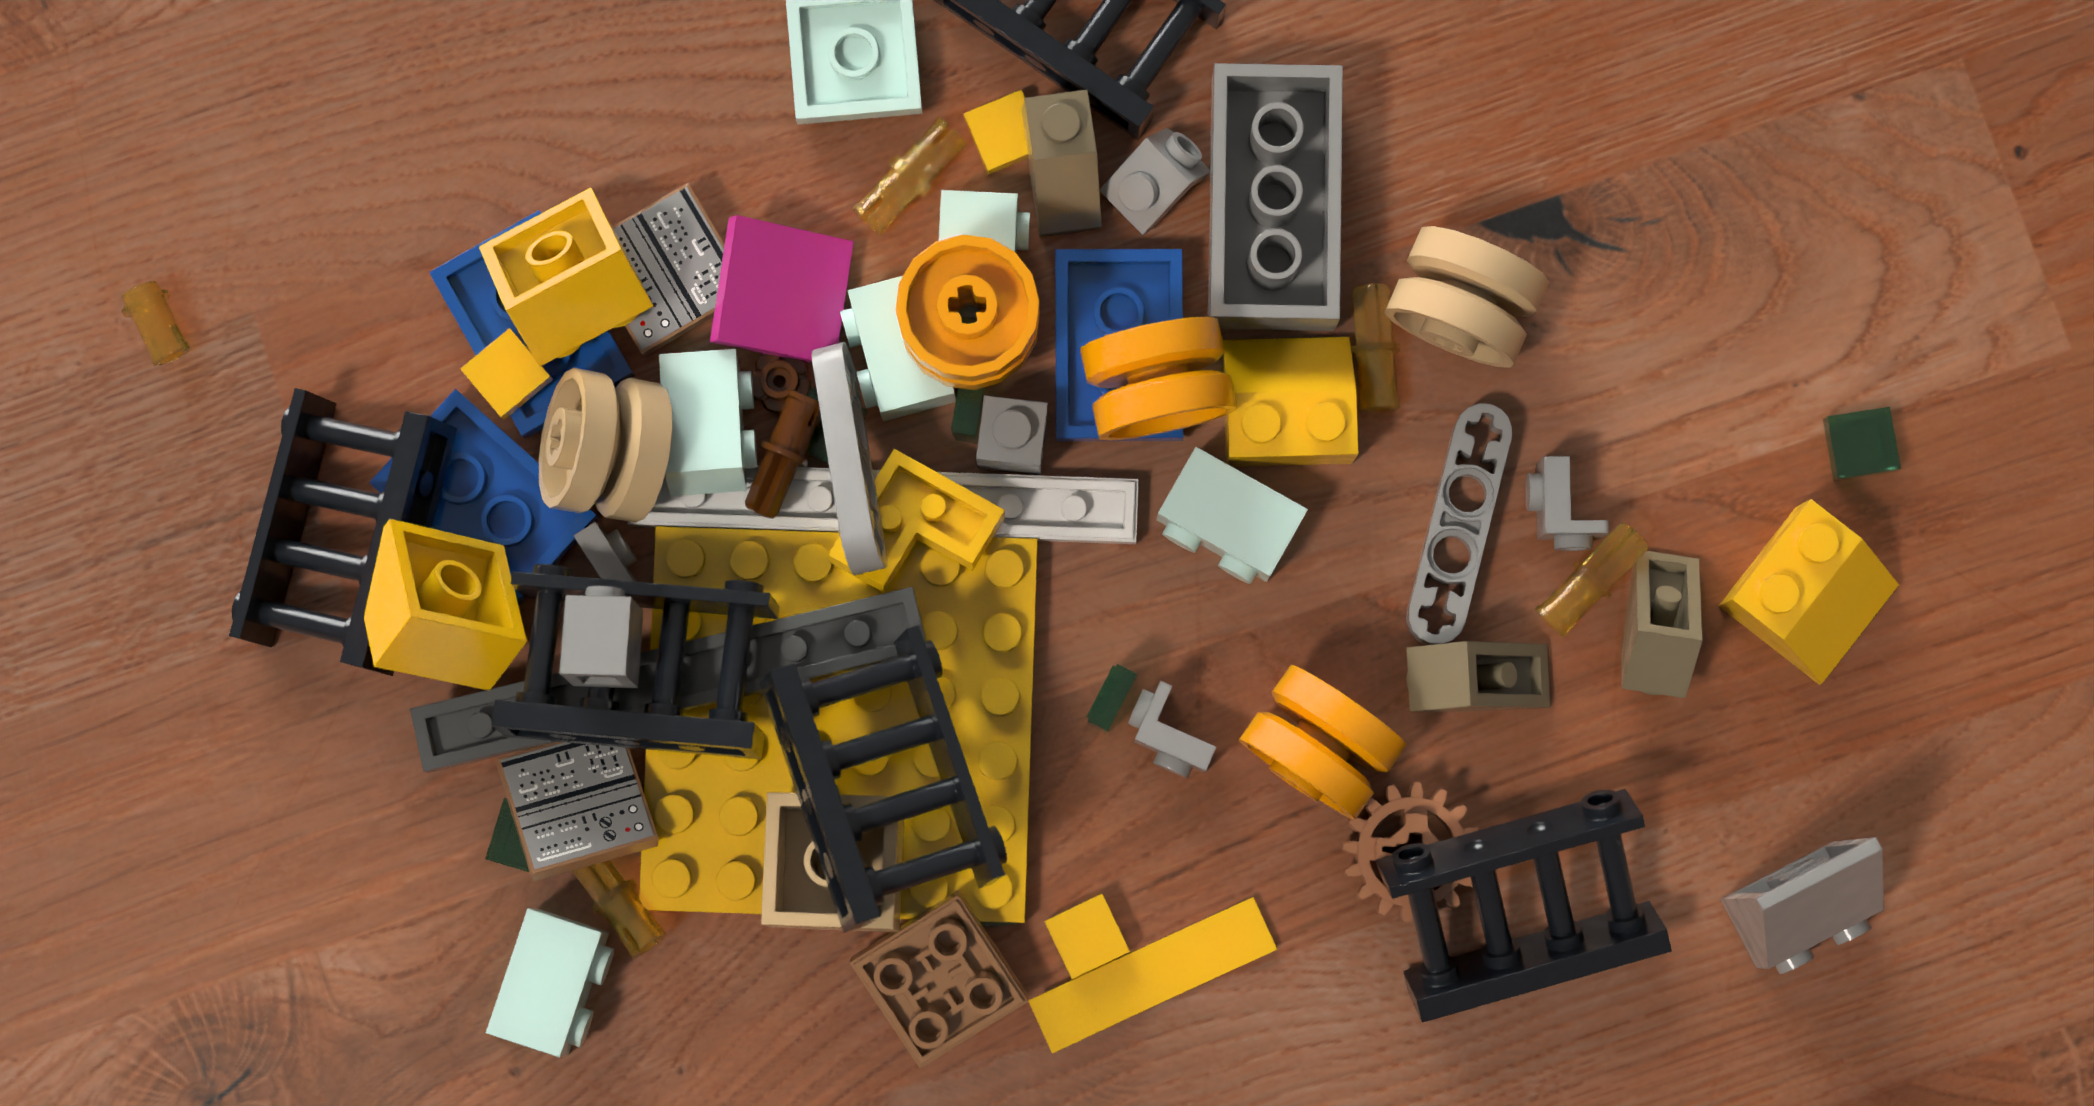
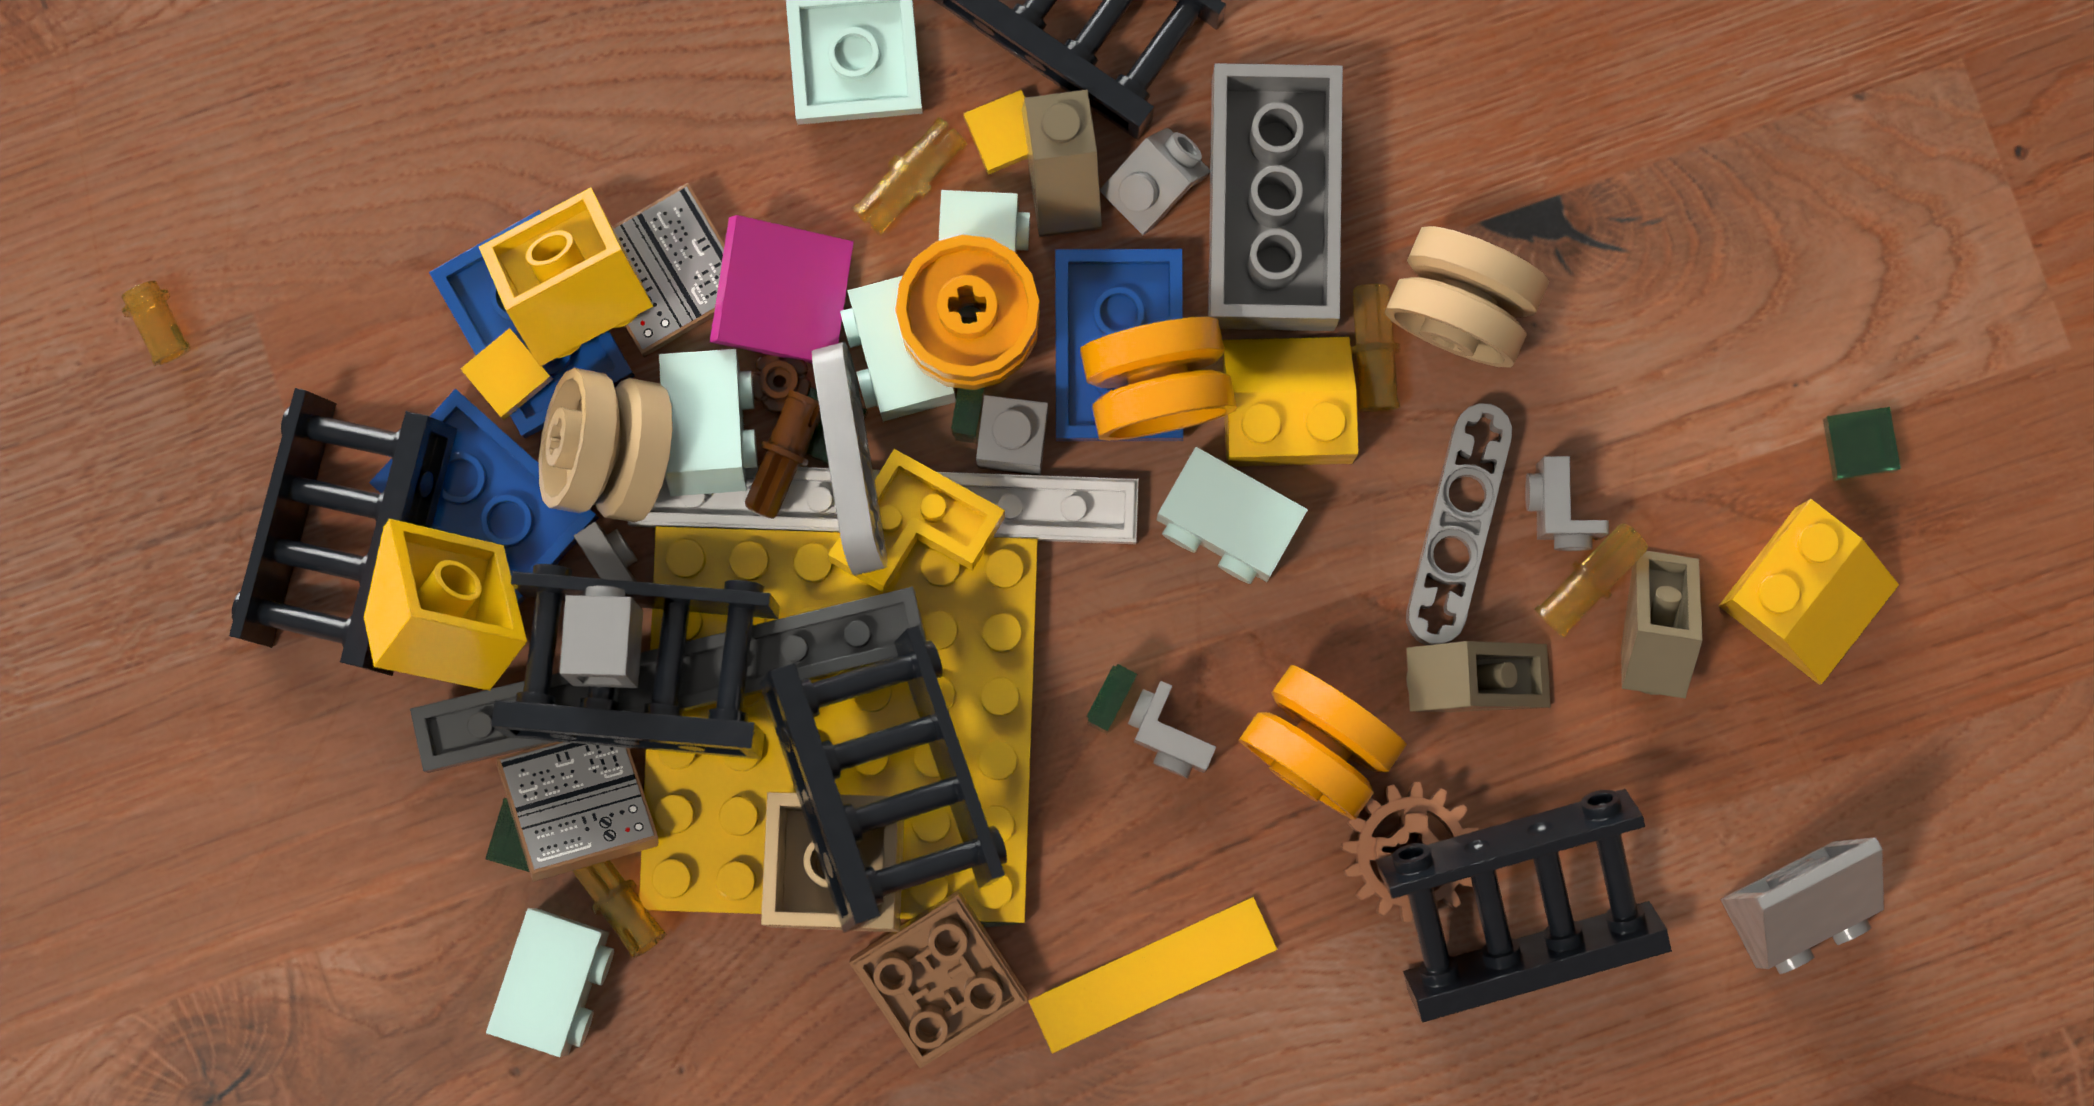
(1087, 936): yellow tile -> none

